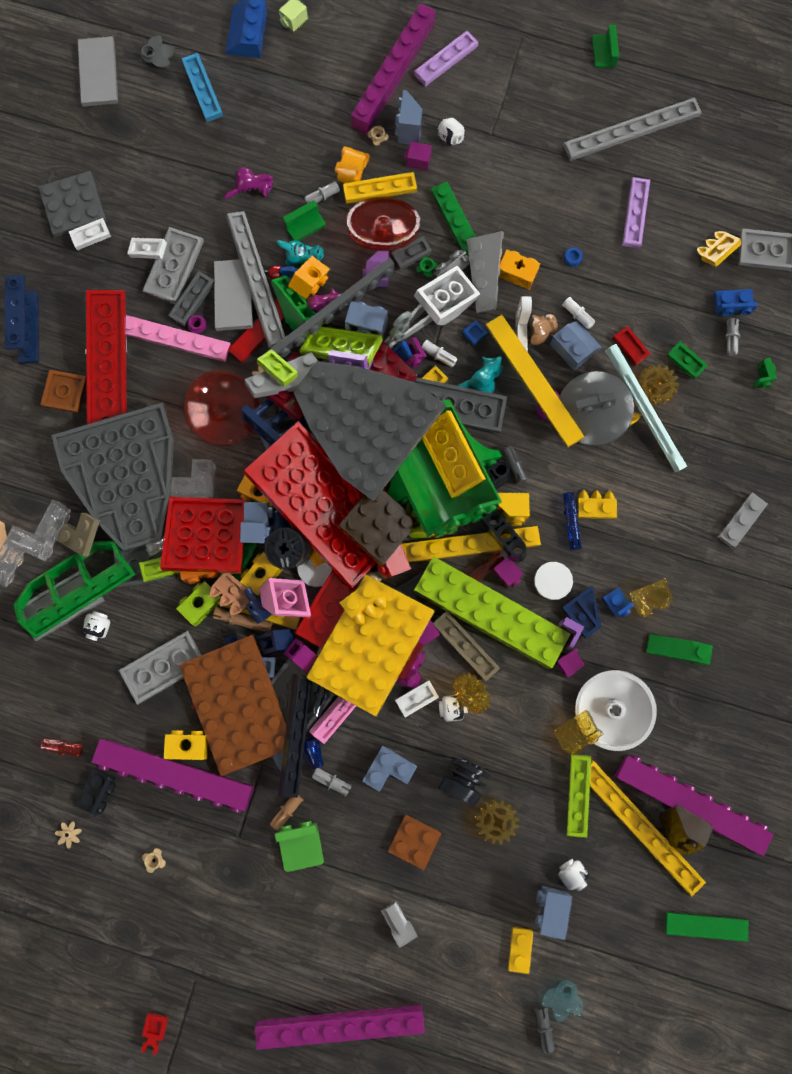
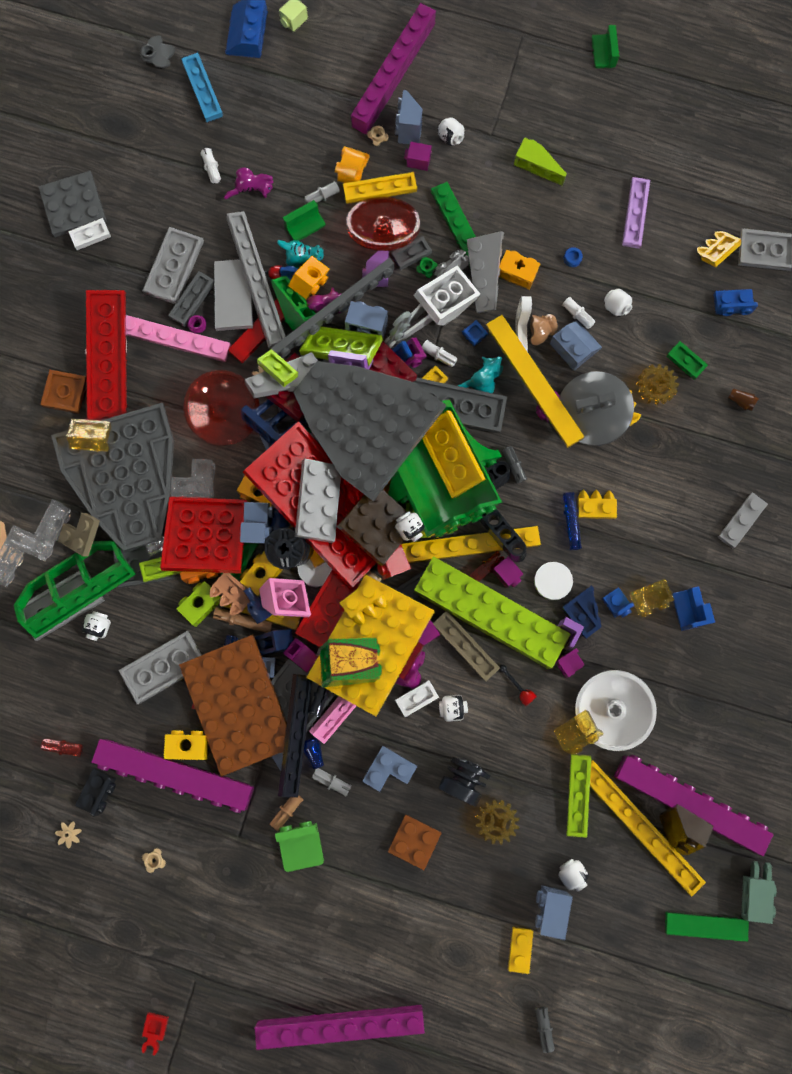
(21, 320): dark blue fence -> none
(89, 434): none -> clear yellow bracket
(97, 71): light grey tile -> none
(147, 248): white plate -> none
(211, 165): none -> white axle
(318, 501): none -> light grey plate
(349, 661): none -> slope
(401, 928): light grey piece -> none
(410, 526): none -> white head
(446, 58): lavender tile -> none
(471, 693): clear yellow gear -> none
(514, 508): yellow slope -> none
(527, 695): none -> hinge
(537, 160): none -> lime slope
(563, 1003): clear light blue plate -> none
(618, 302): none -> white head
(631, 346): red tile -> none
(632, 129): light grey tile -> none
(645, 408): light aqua piece -> none
(679, 649): green slope -> none
(691, 609): none -> blue panel
(732, 336): light grey axle -> none
(744, 399): none -> reddish brown cone
(759, 895): none -> sand green hinge
(767, 373): green bracket -> none

